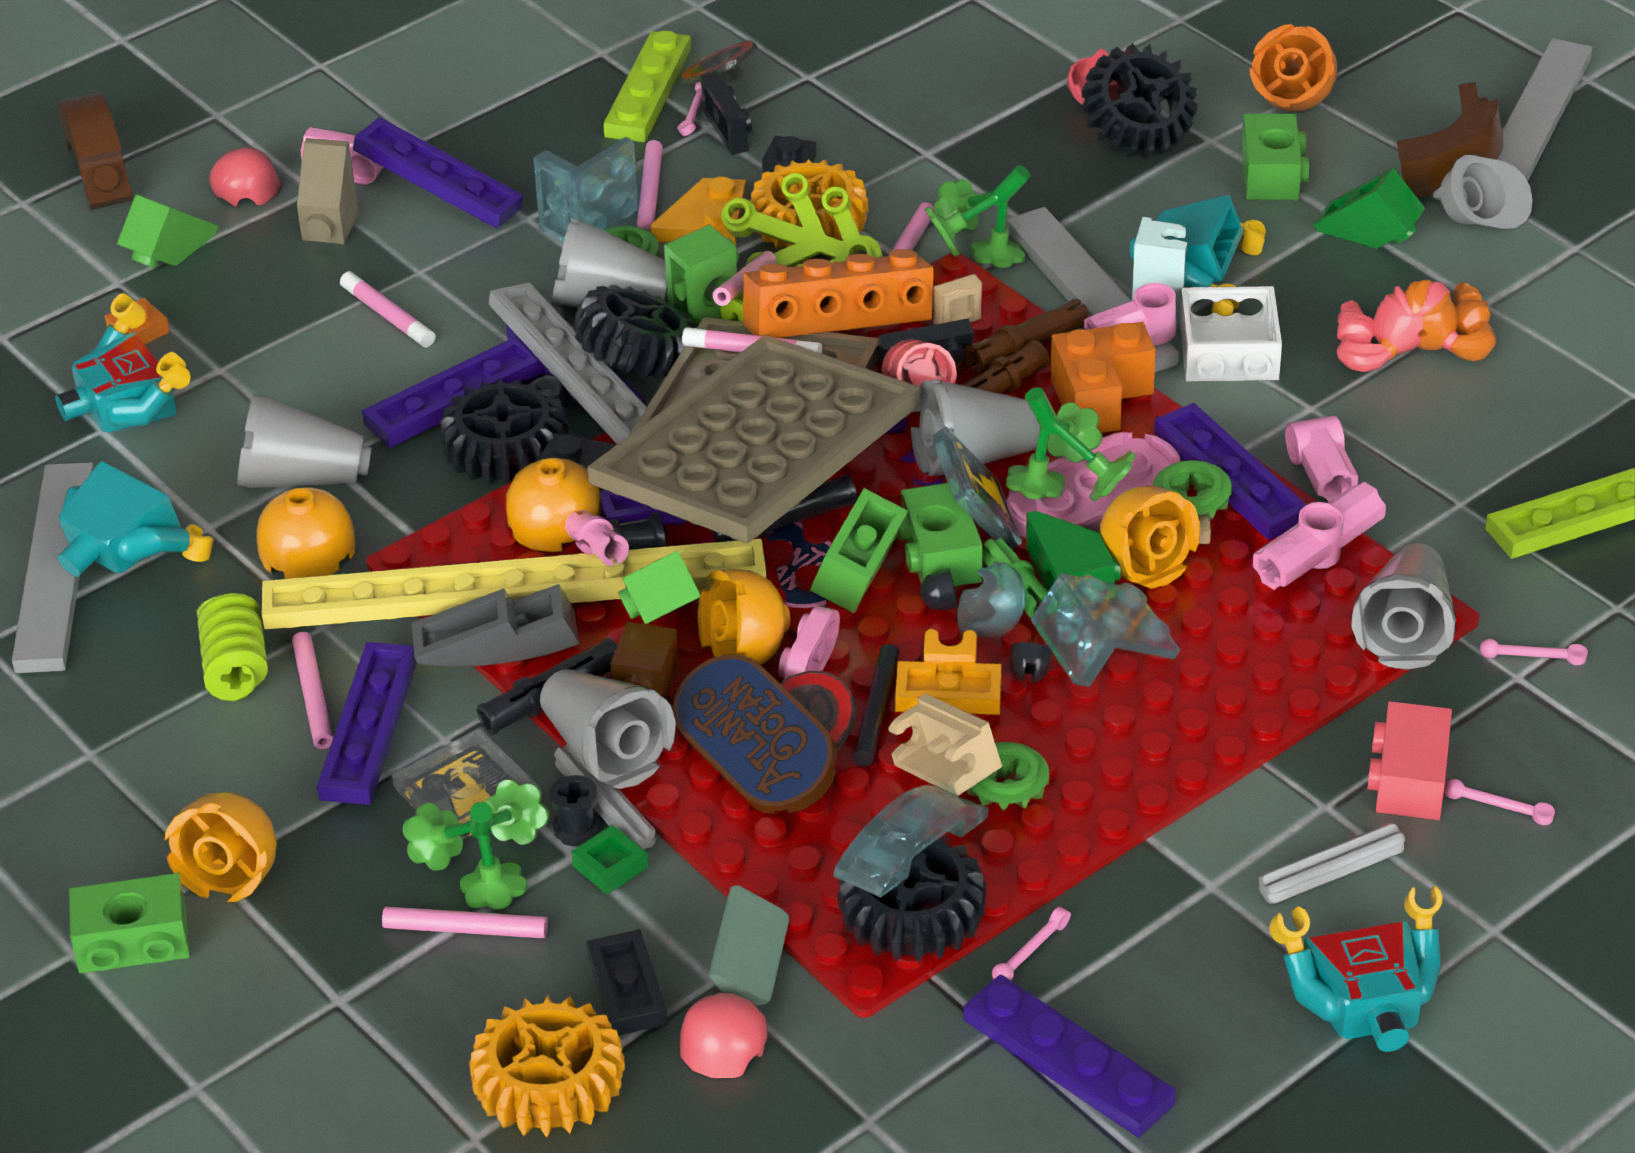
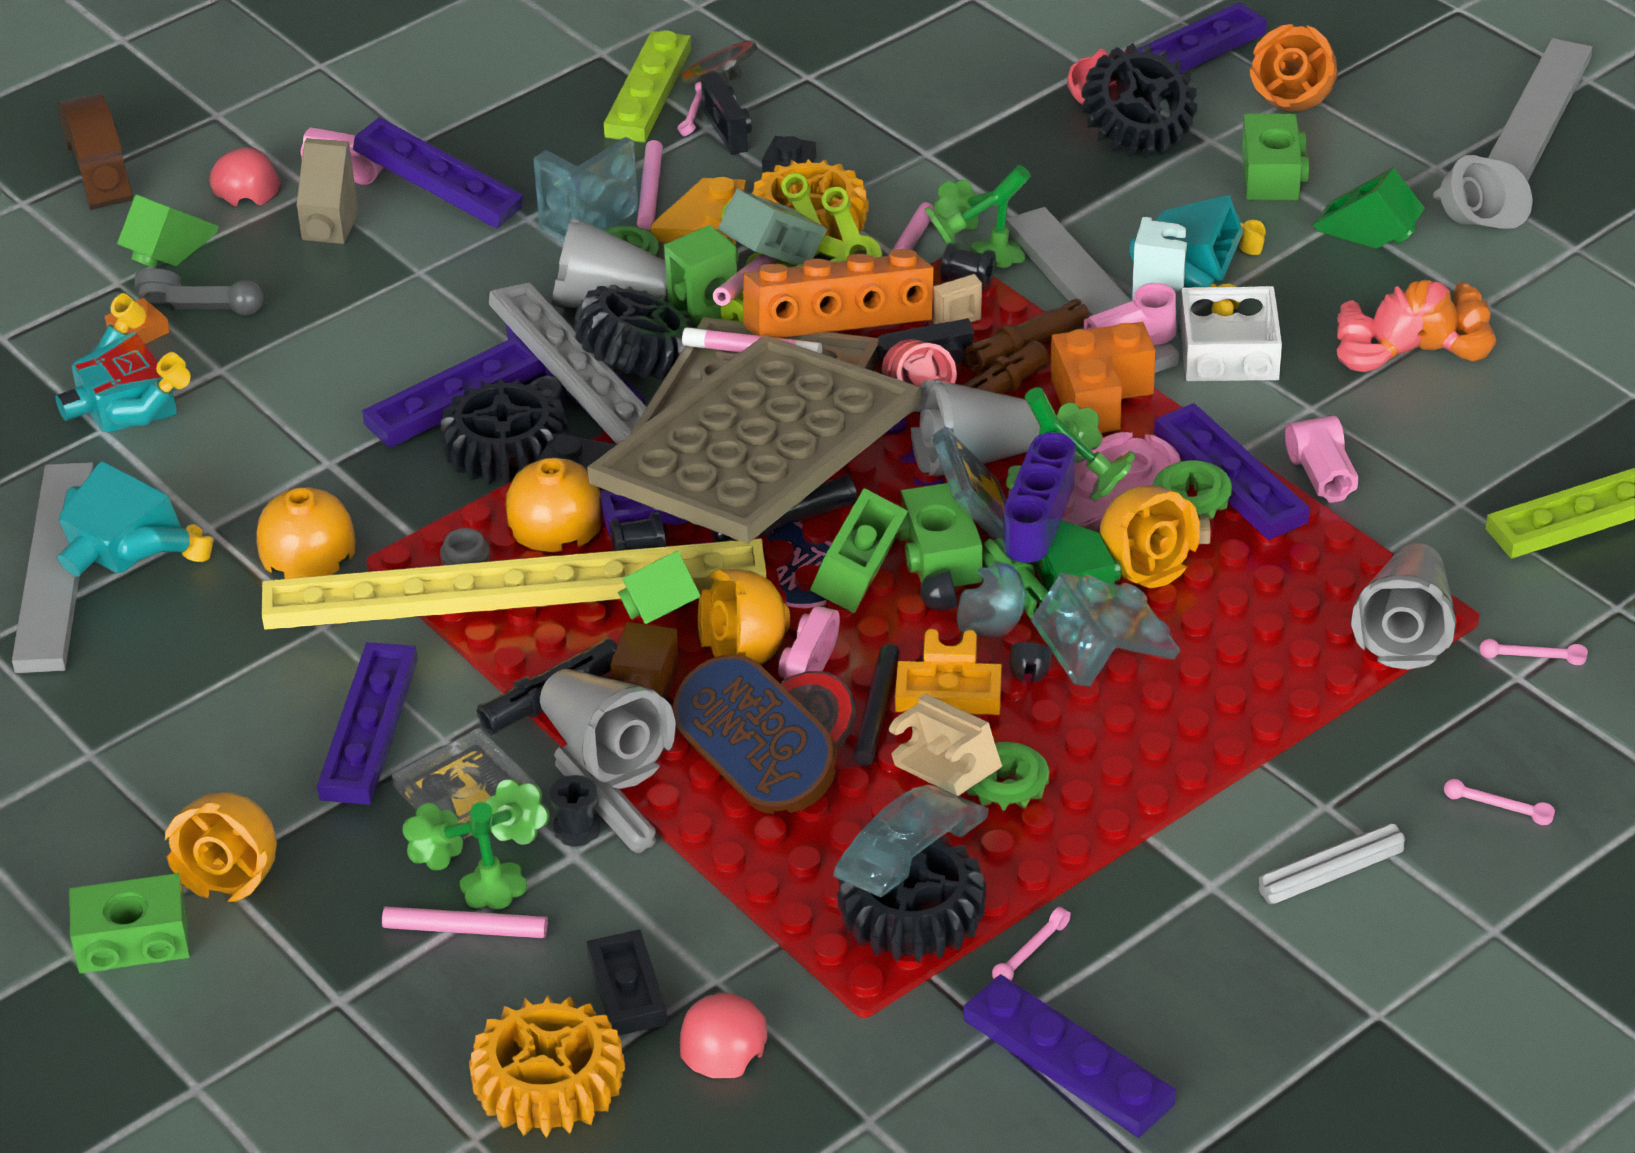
(165, 287): none -> dark grey piece
(231, 646): lime piece -> none
(297, 448): light grey cone -> none
(312, 690): bright pink piece -> none
(387, 309): bright pink bar -> none
(464, 547): none -> dark grey plate
(497, 630): dark grey slope -> none
(596, 537): bright pink pin -> none
(609, 859): green plate -> none
(749, 946): sand green slope -> none
(771, 228): none -> sand green brick
(962, 263): none -> black bush
(1039, 497): none -> dark purple beam
(1210, 36): none -> dark purple plate
(1319, 535): bright pink piece -> none
(1365, 976): teal torso -> none
(1412, 761): coral brick -> none
(1430, 157): reddish brown arch -> none

